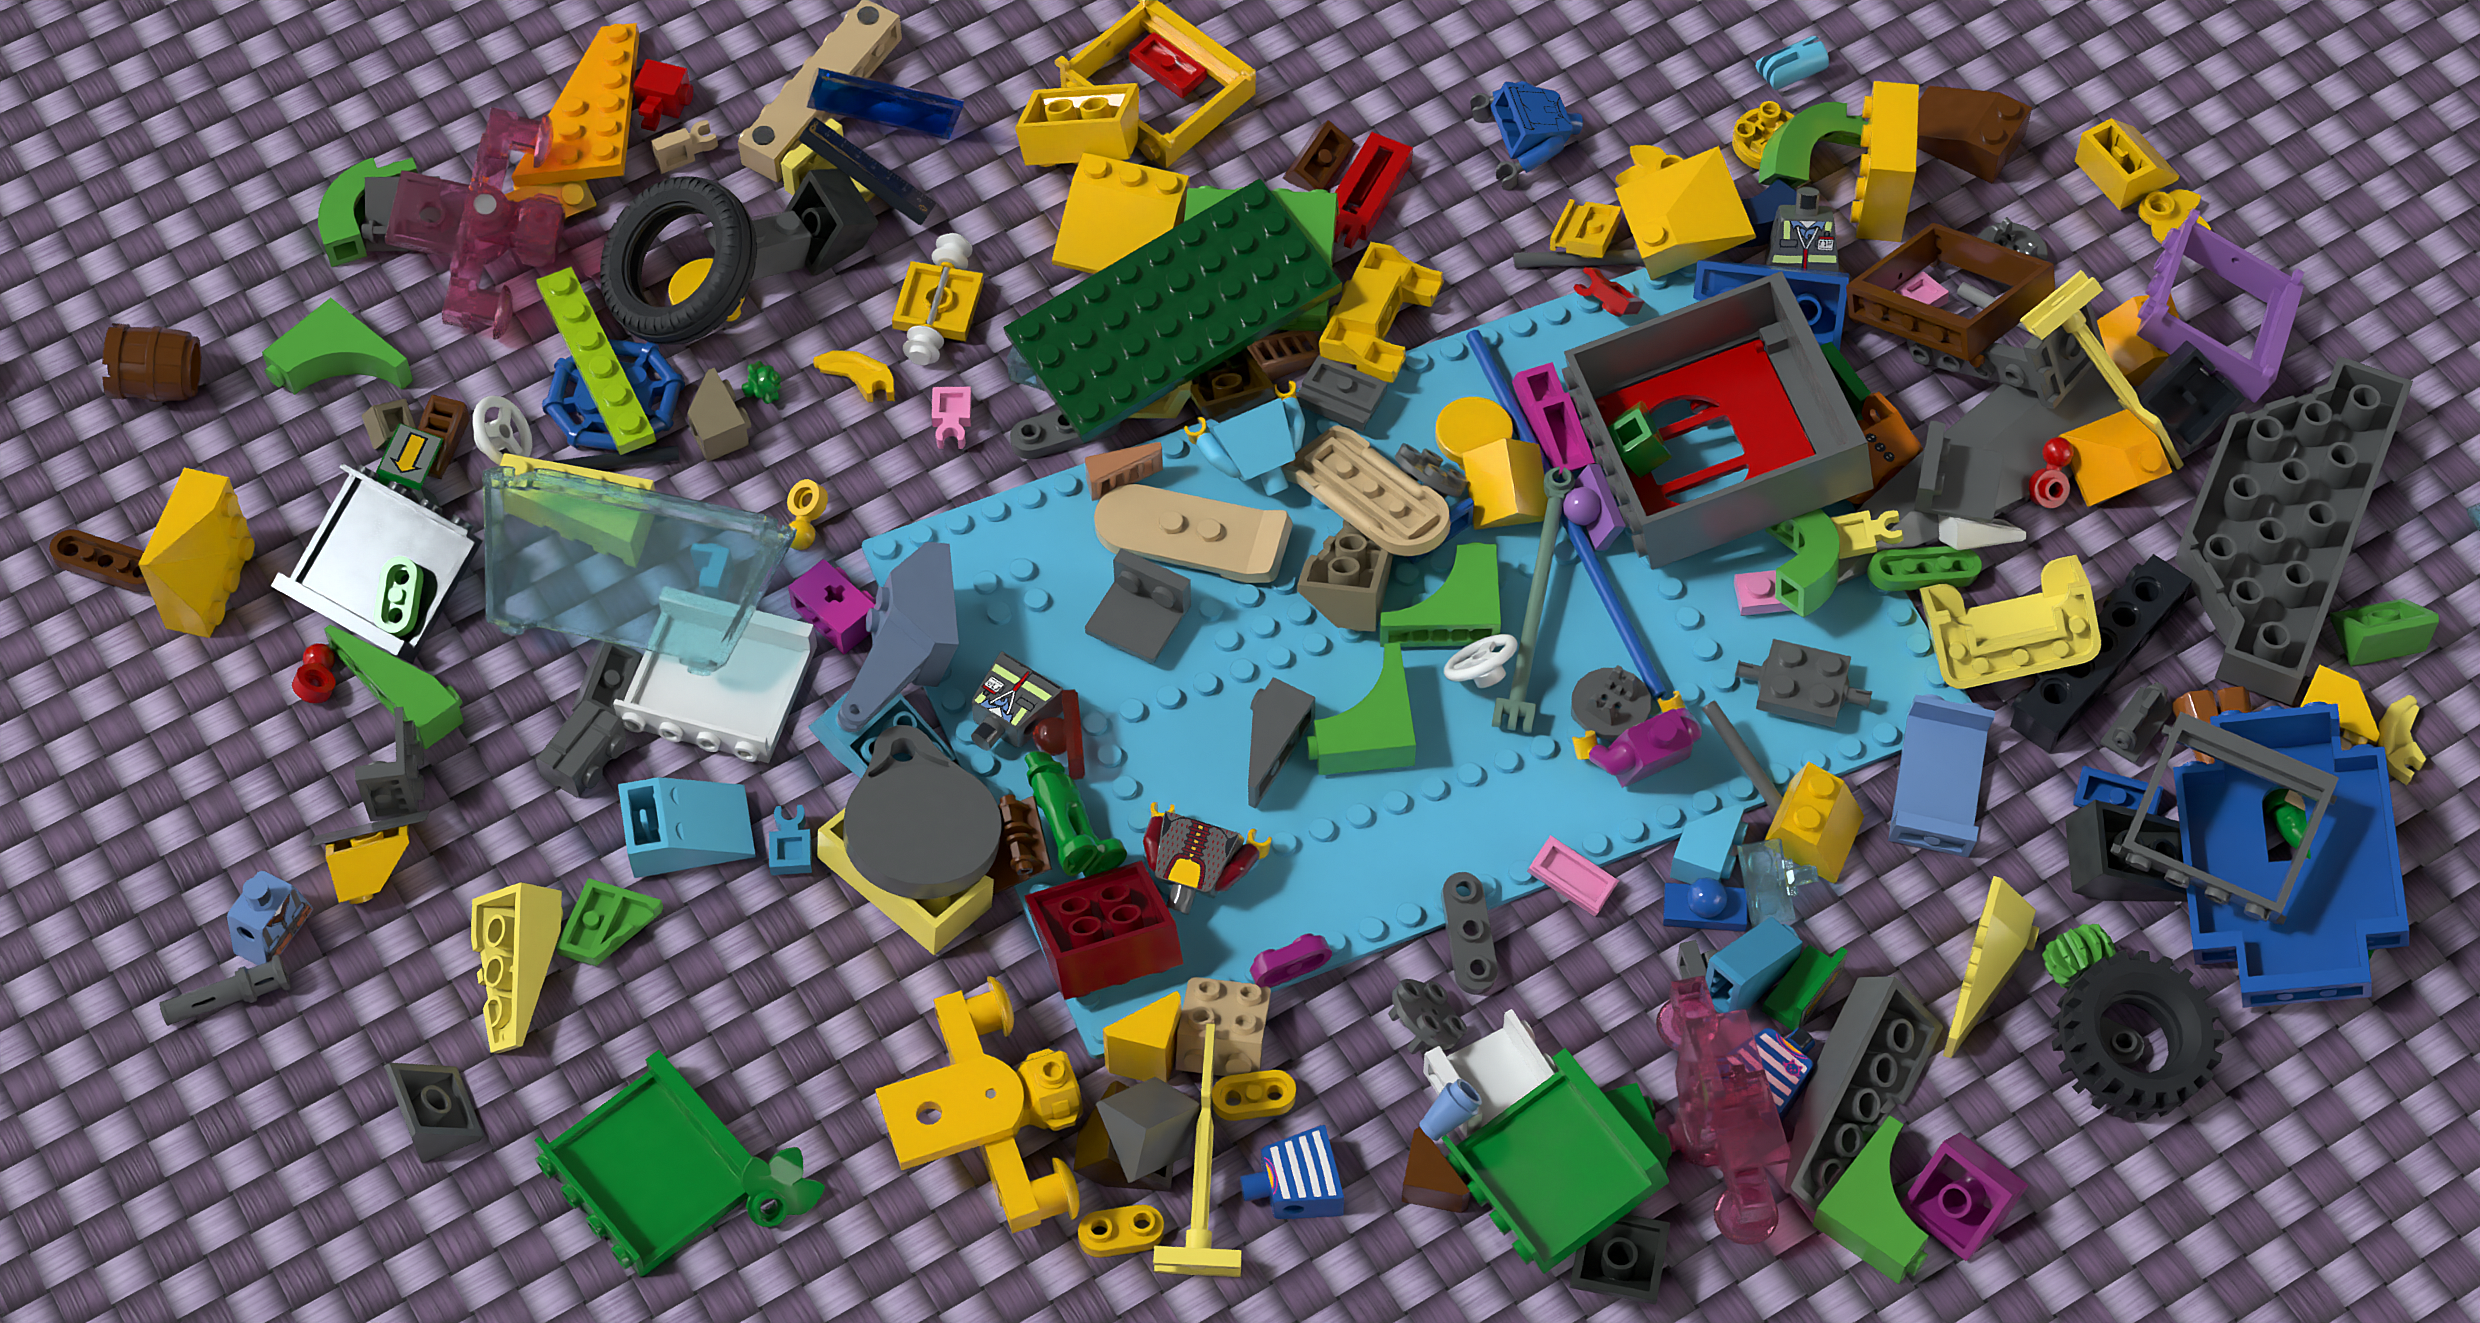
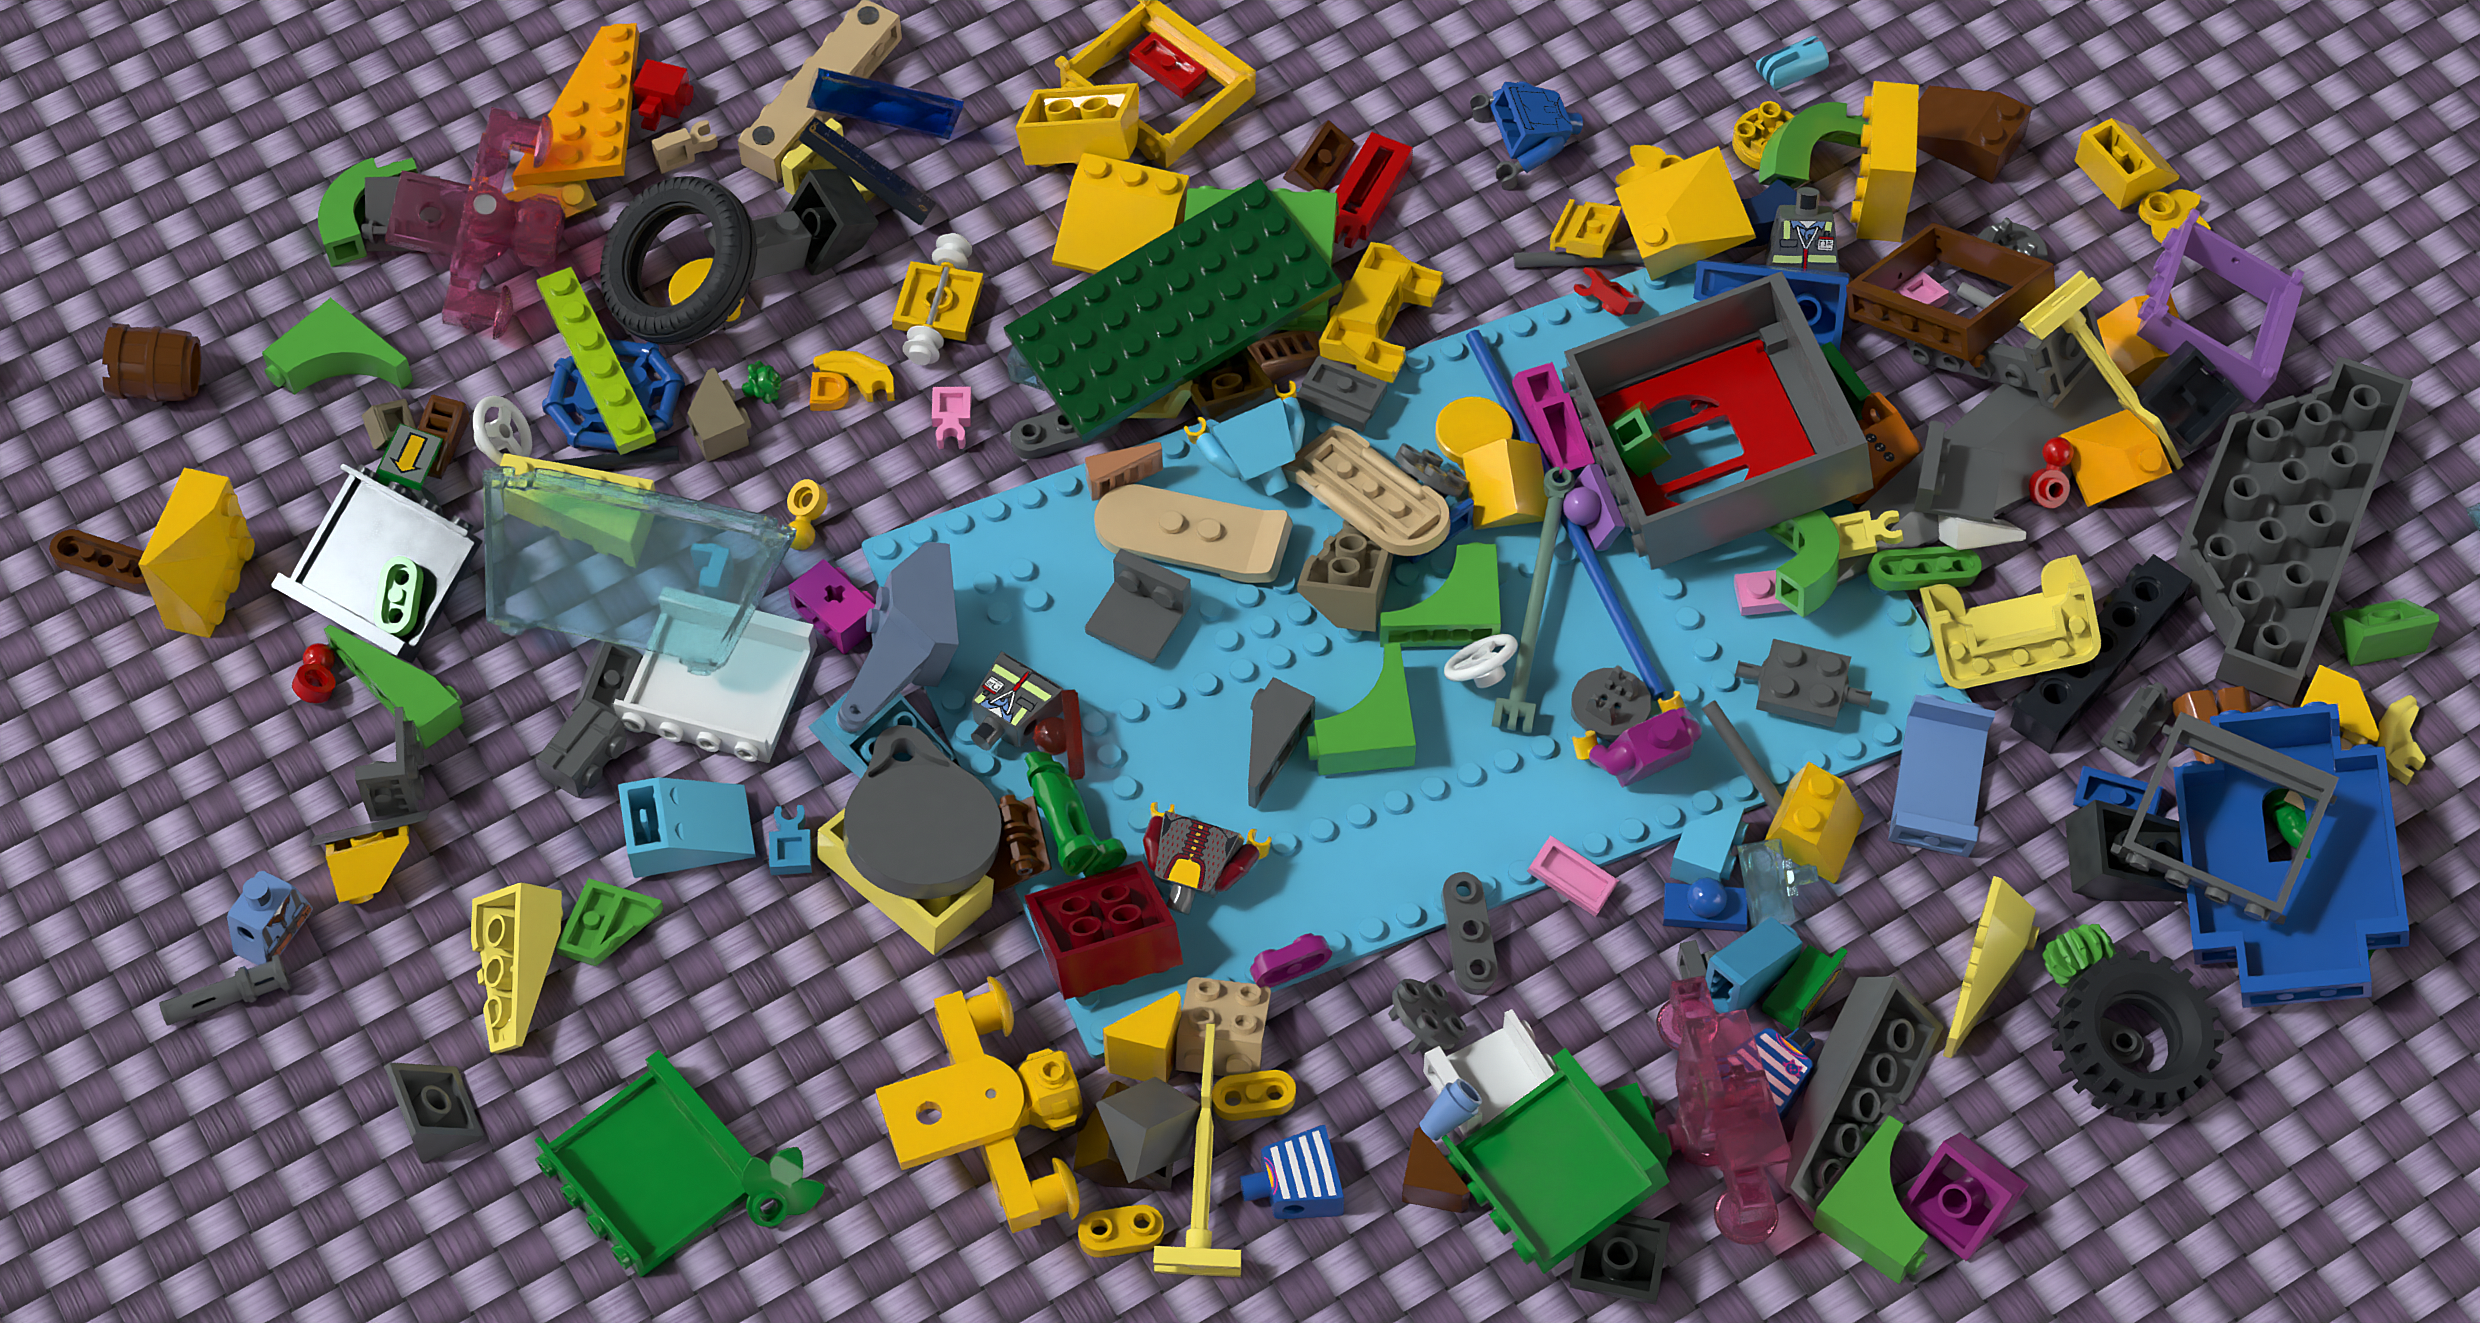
(828, 391): none -> light orange tile

